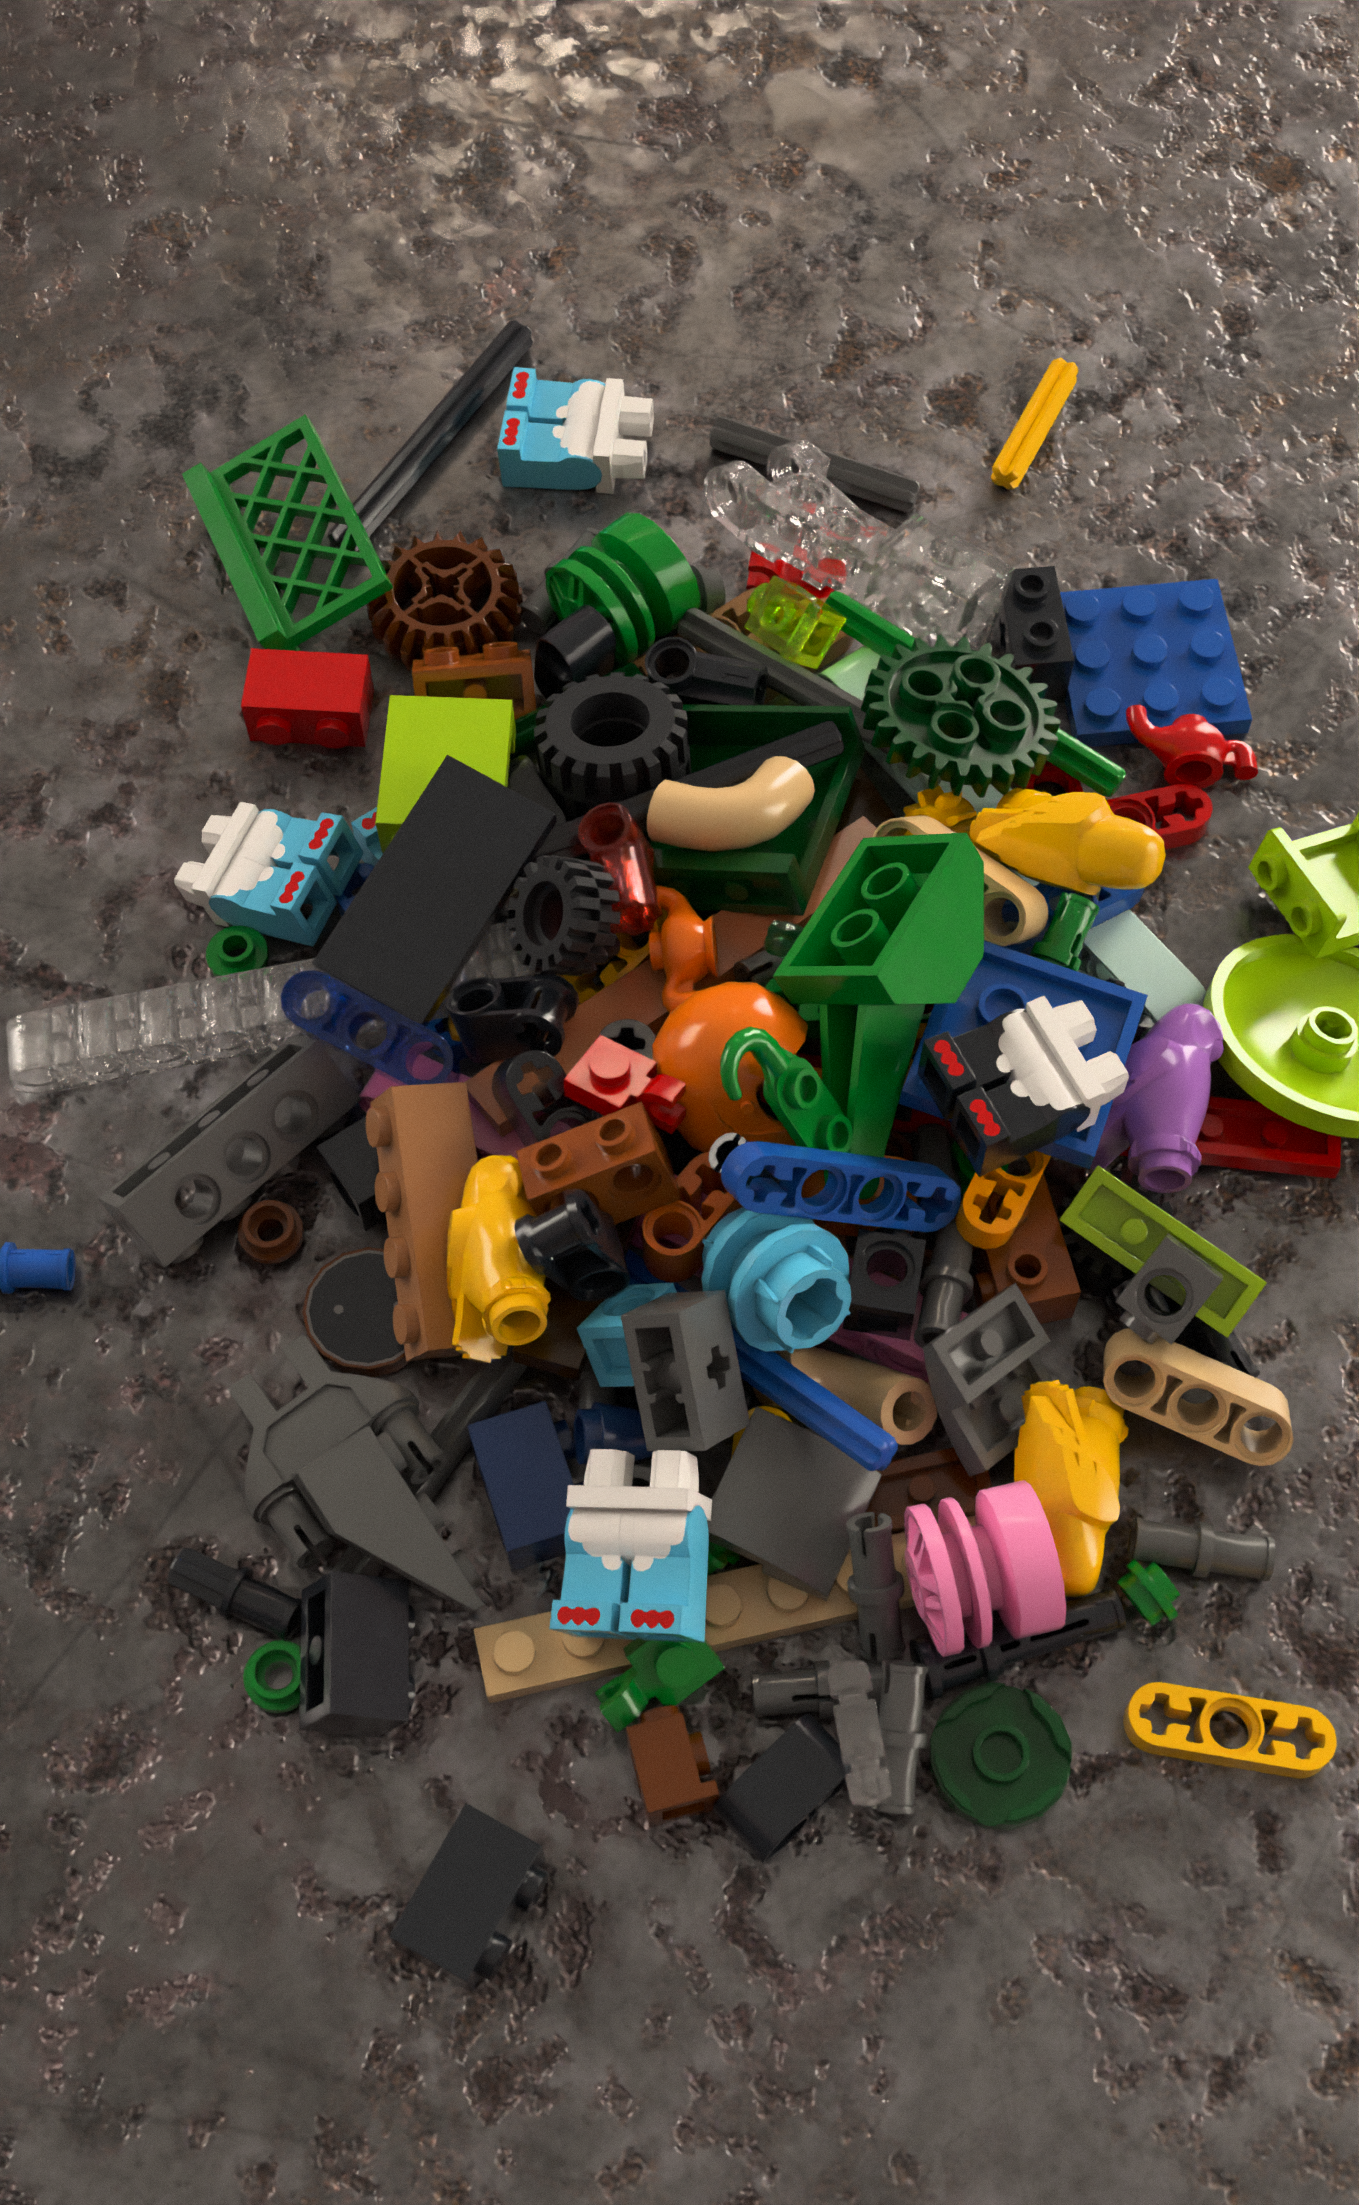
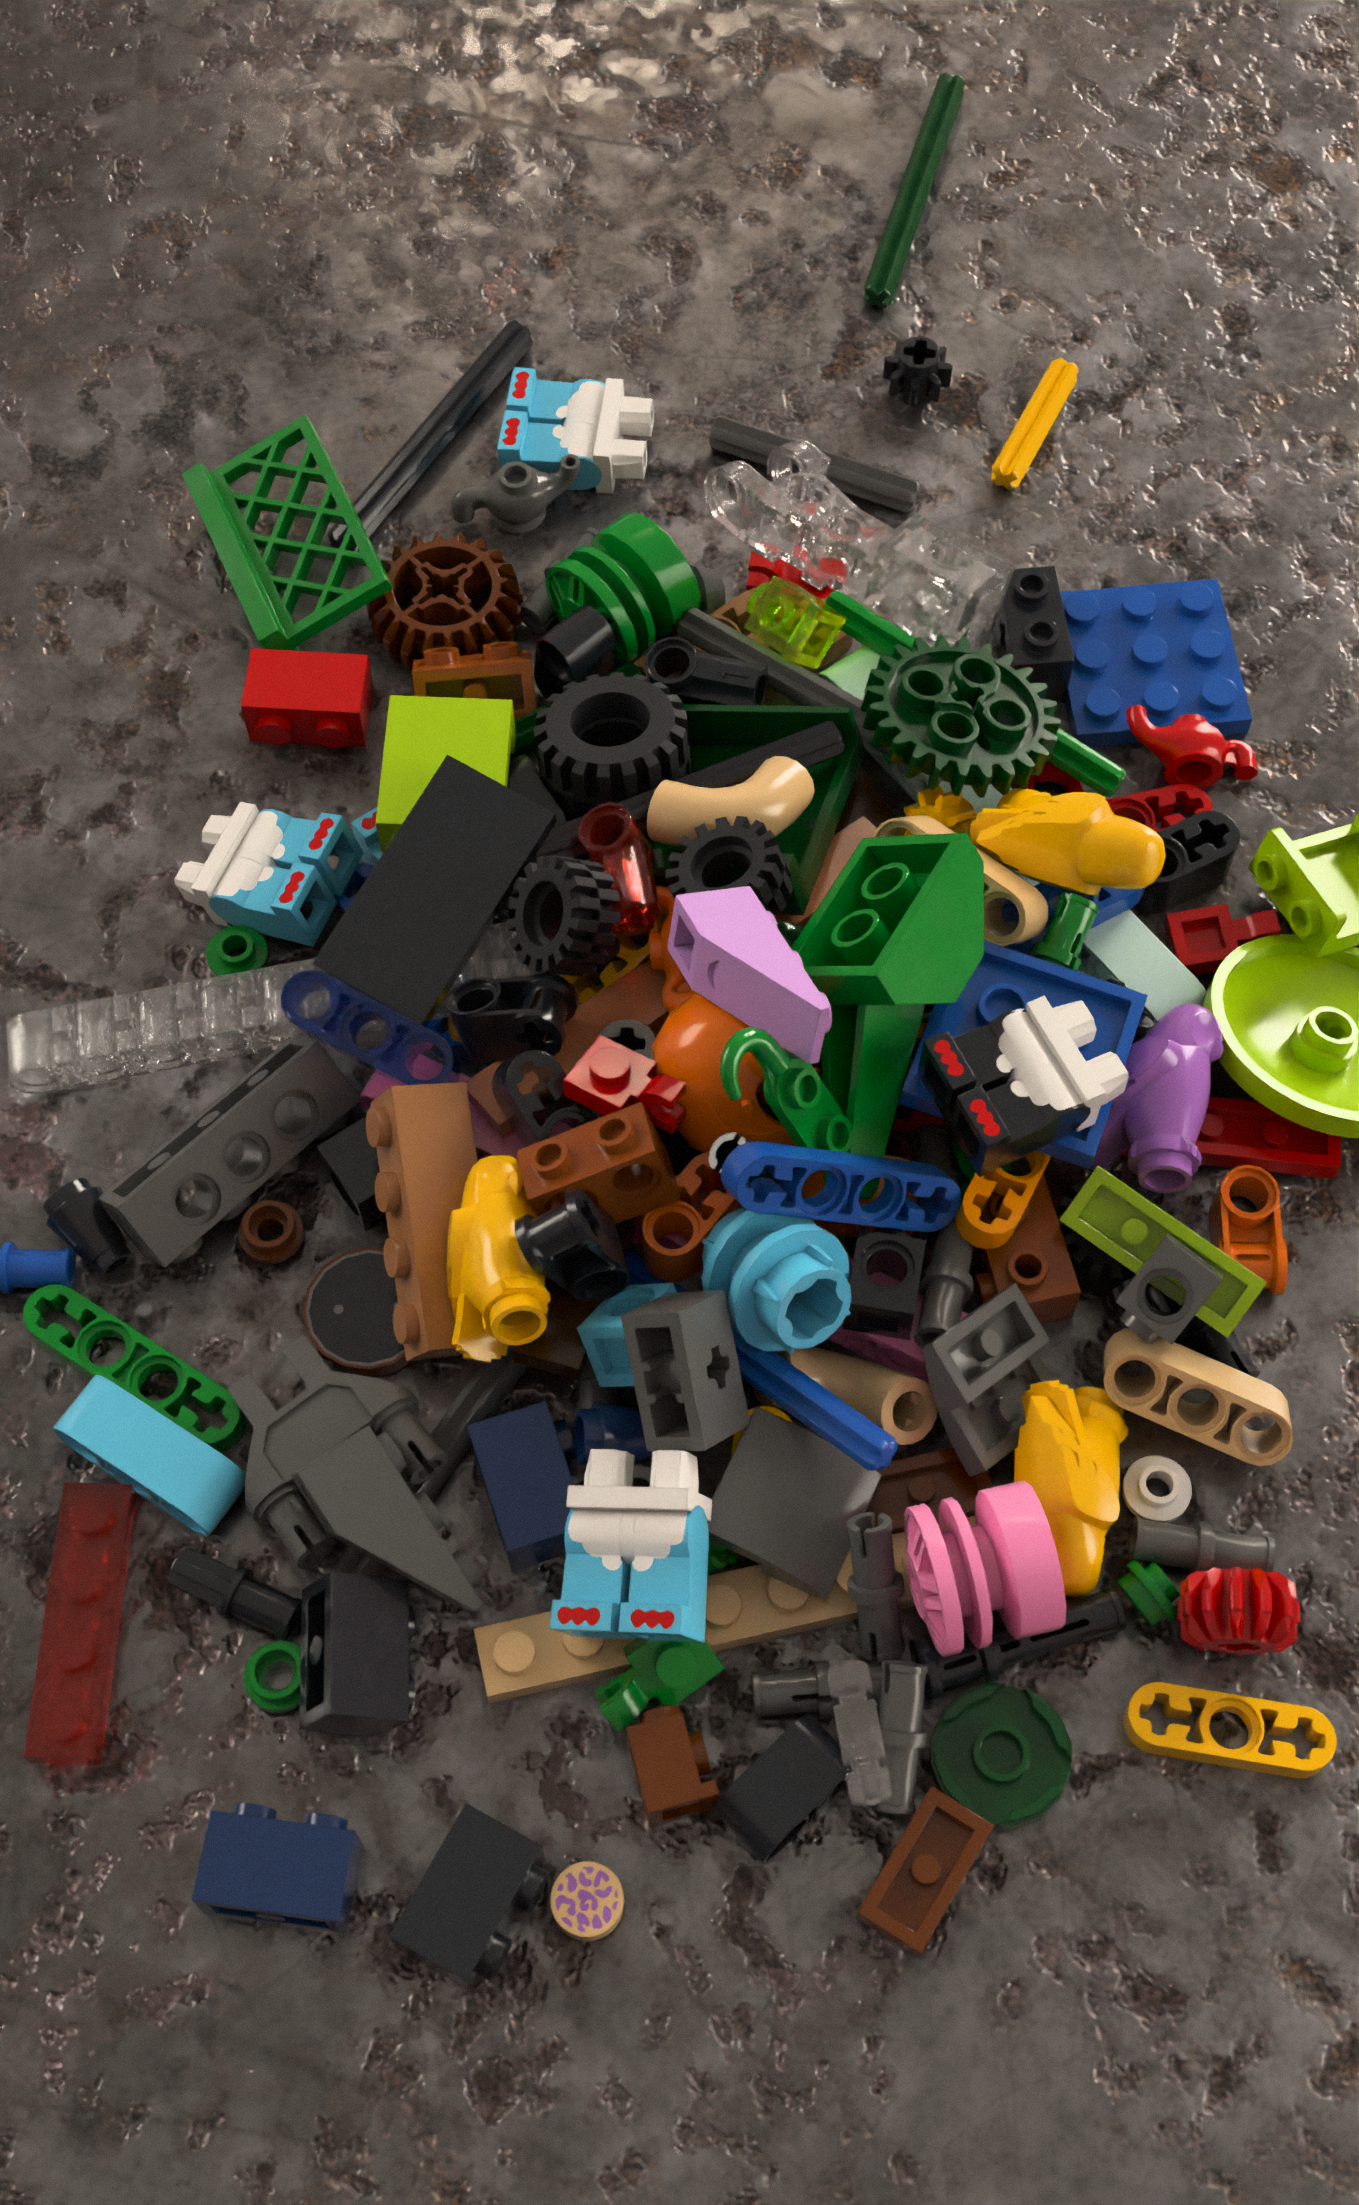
(81, 1625): none -> clear red plate
(87, 1226): none -> black cone
(137, 1363): none -> green beam
(151, 1454): none -> medium azure beam
(279, 1868): none -> dark blue brick
(516, 494): none -> dark grey piece
(587, 1901): none -> tan tile
(727, 850): none -> black tyre
(746, 967): none -> lavender slope
(913, 191): none -> dark green axle
(917, 371): none -> black gear
(924, 1871): none -> reddish brown plate
(1151, 1507): none -> white plate
(1195, 861): none -> black beam
(1208, 935): none -> red plate
(1238, 1611): none -> red gear
(1252, 1237): none -> orange piece

